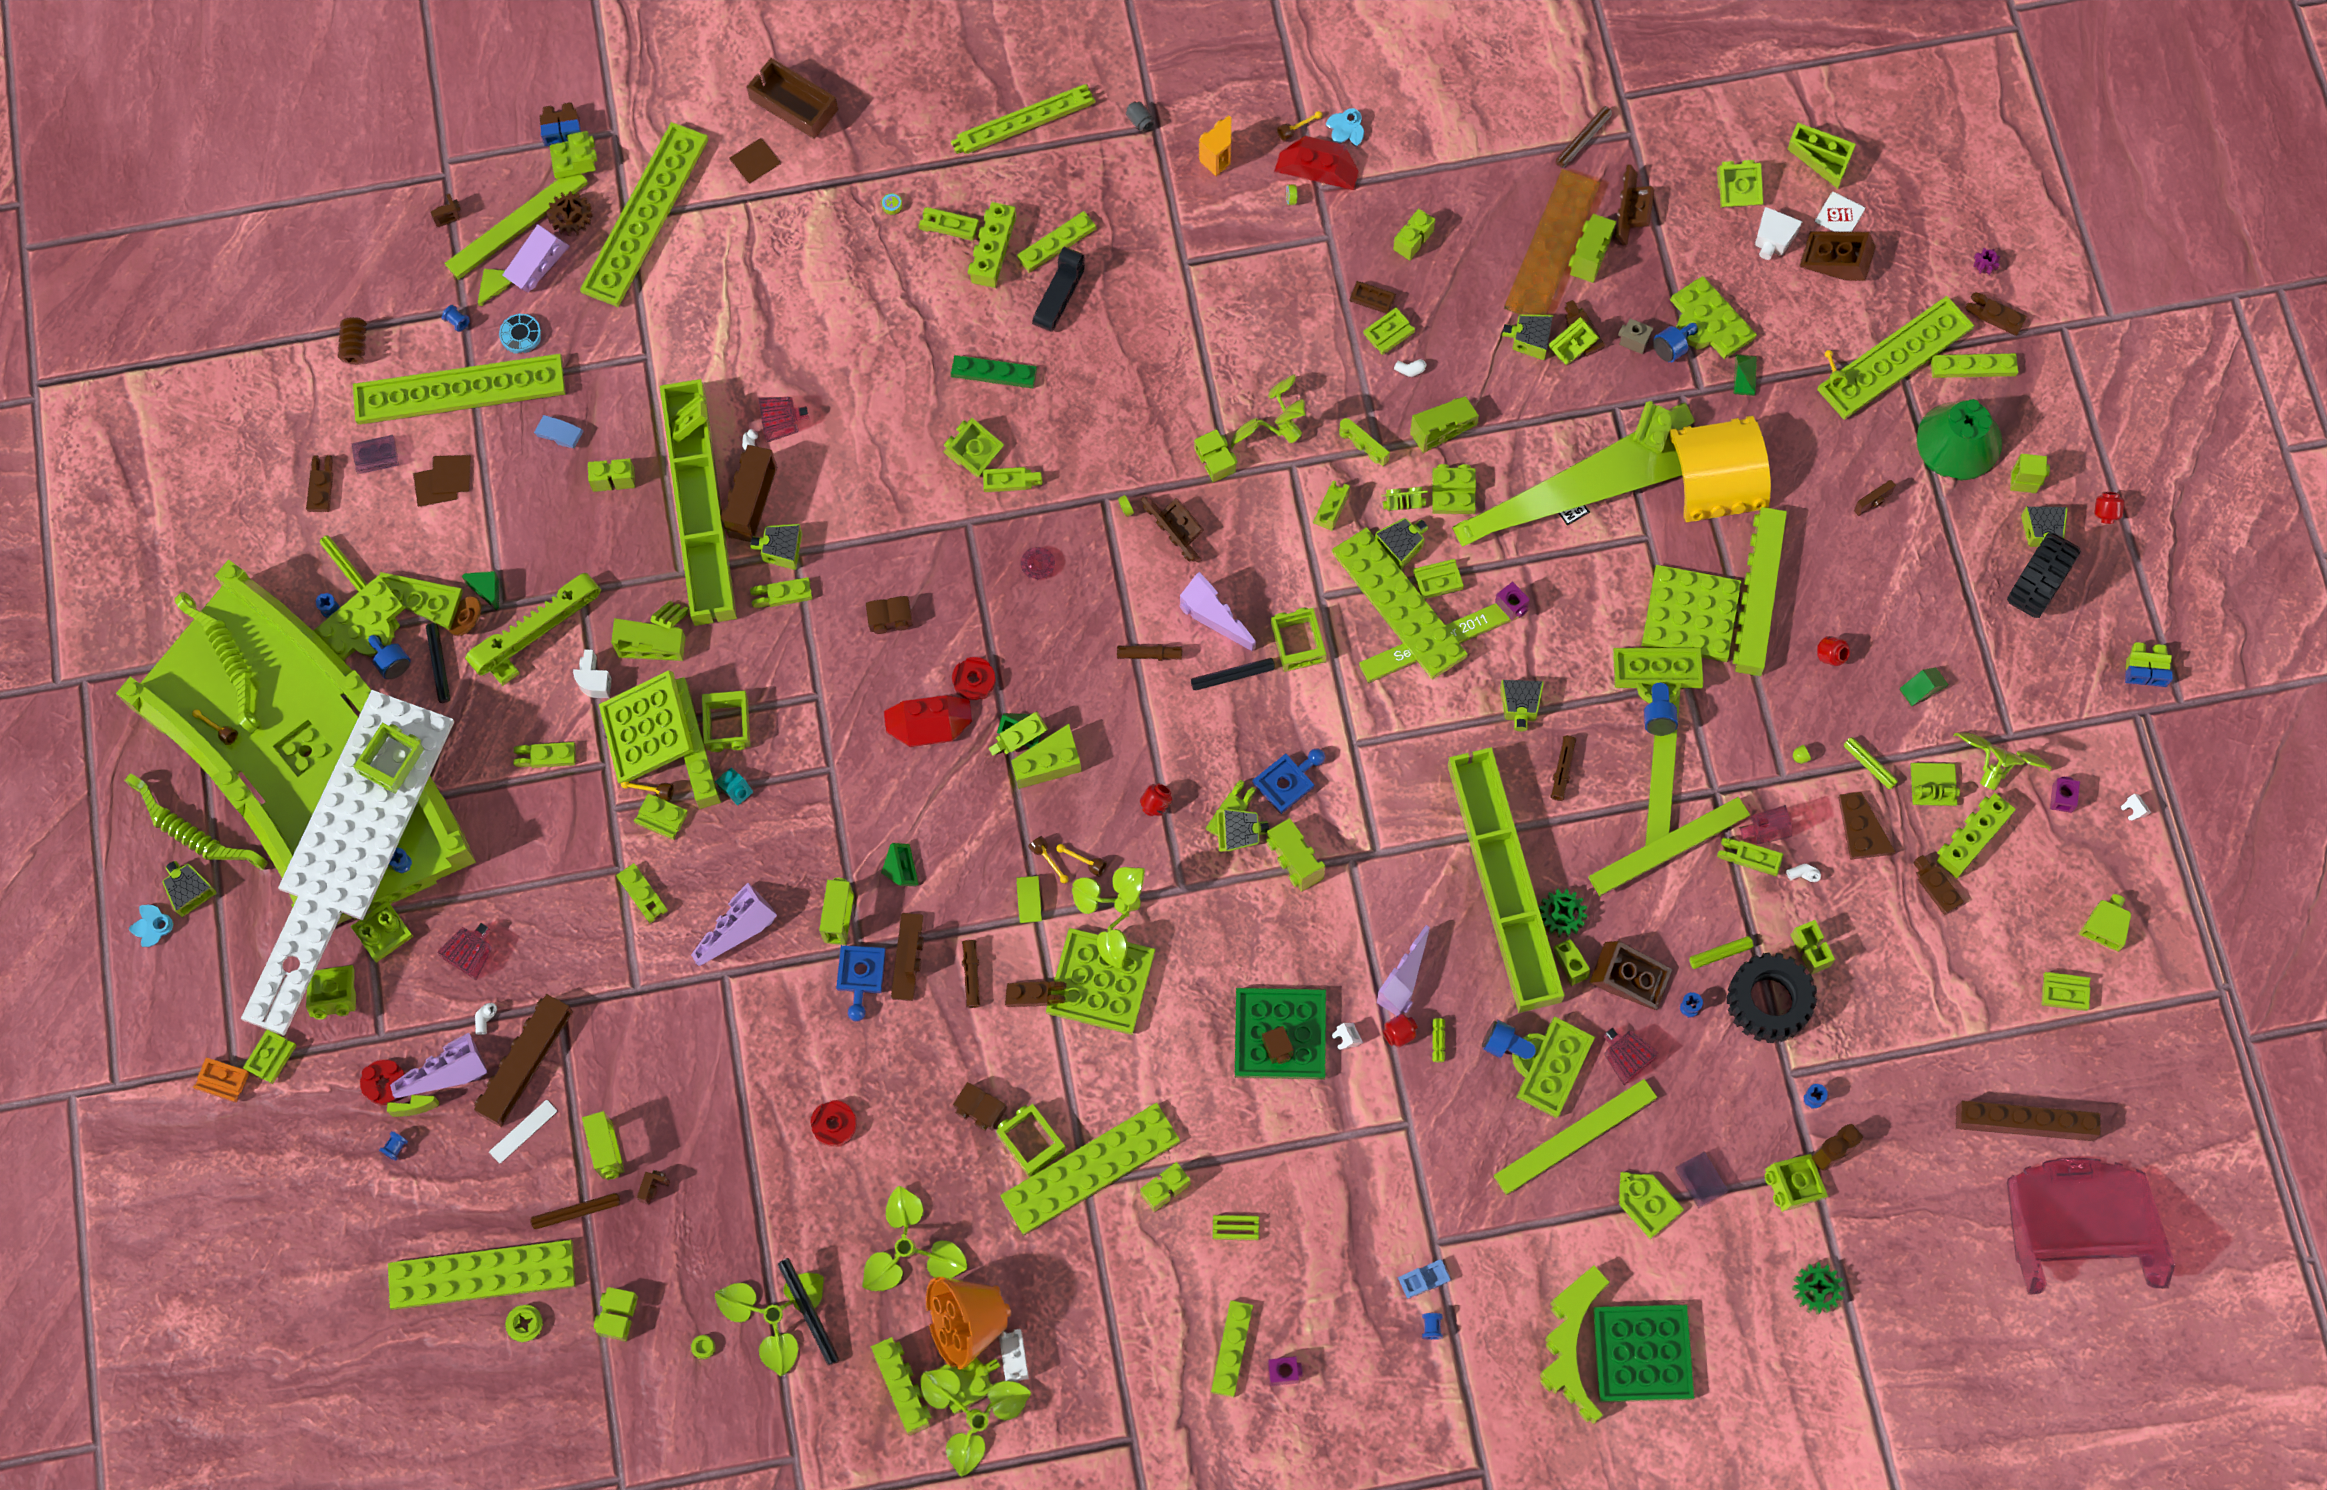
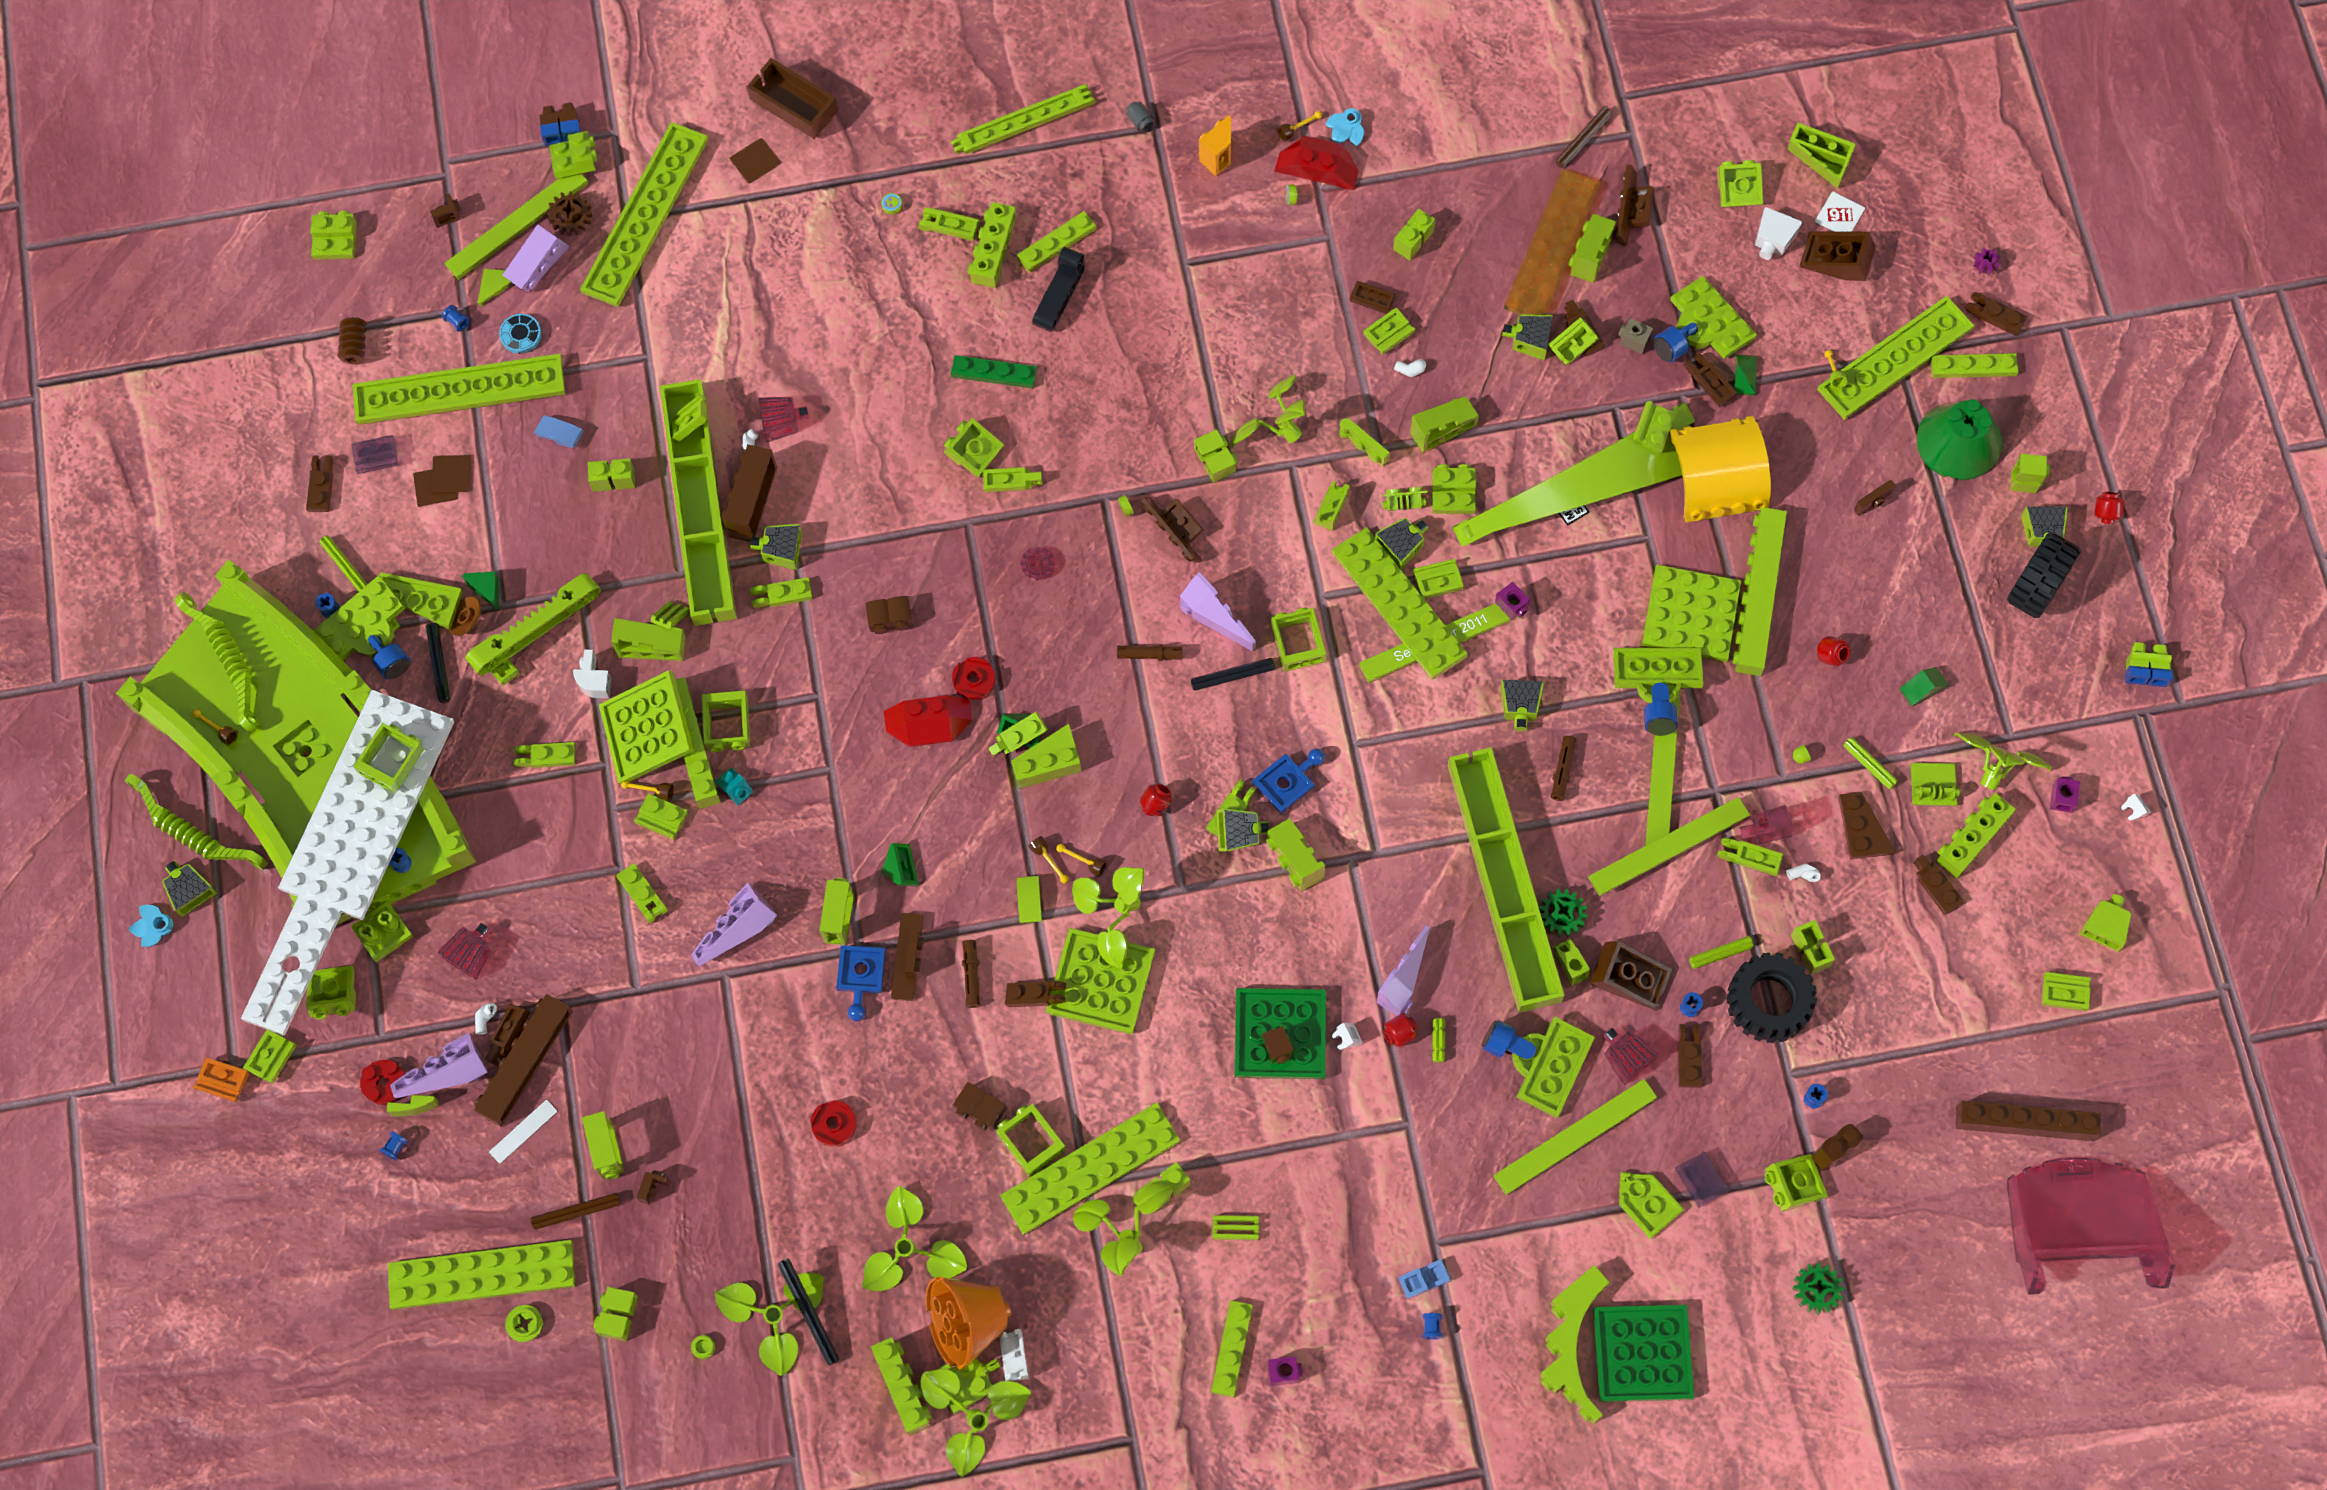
(333, 235): none -> lime plate
(506, 1033): none -> reddish brown hinge
(1120, 1253): none -> lime plant
(1689, 1058): none -> reddish brown hinge
(1710, 380): none -> reddish brown hinge

